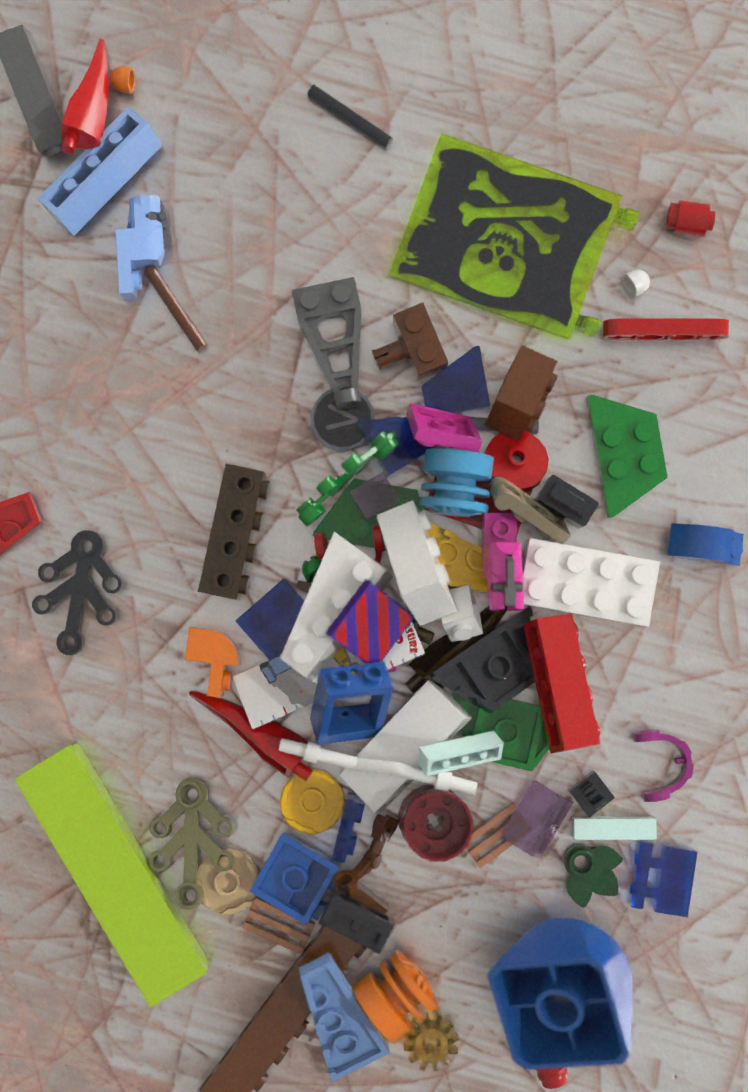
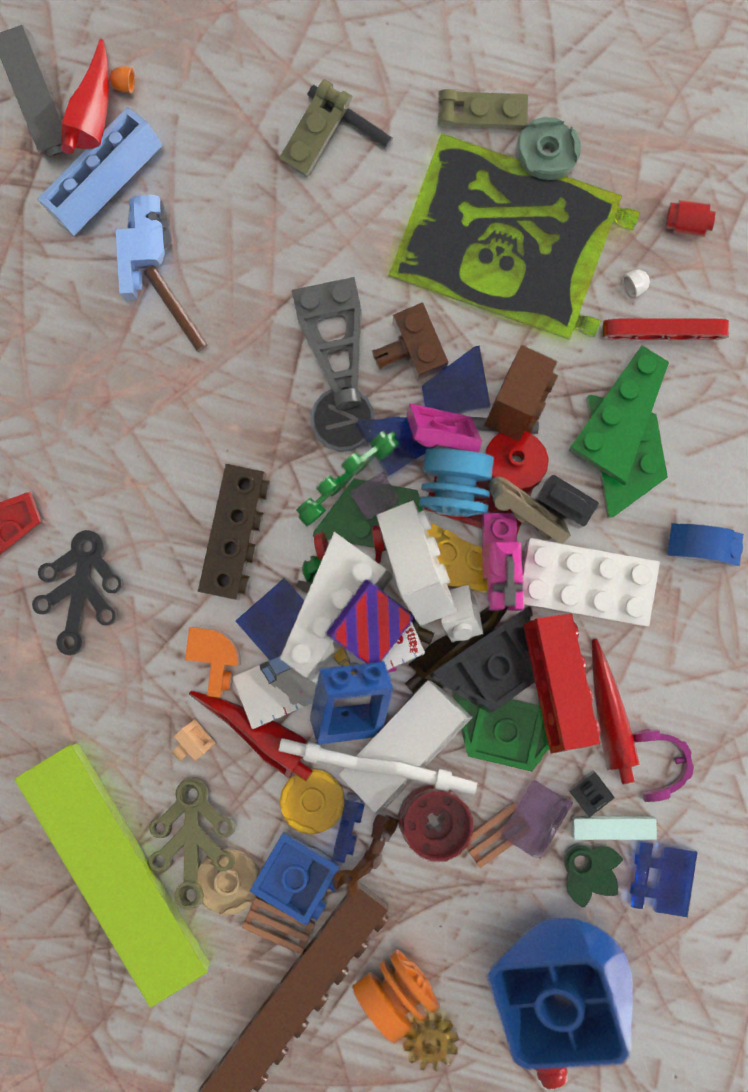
(193, 741): none -> light nougat tile
(315, 128): none -> olive plate
(344, 1029): medium blue wing -> none
(357, 921): black hinge -> none
(460, 753): light aqua piece -> none
(483, 110): none -> olive plate
(551, 135): none -> sand green plate
(614, 725): none -> red piece
(618, 424): none -> green wing

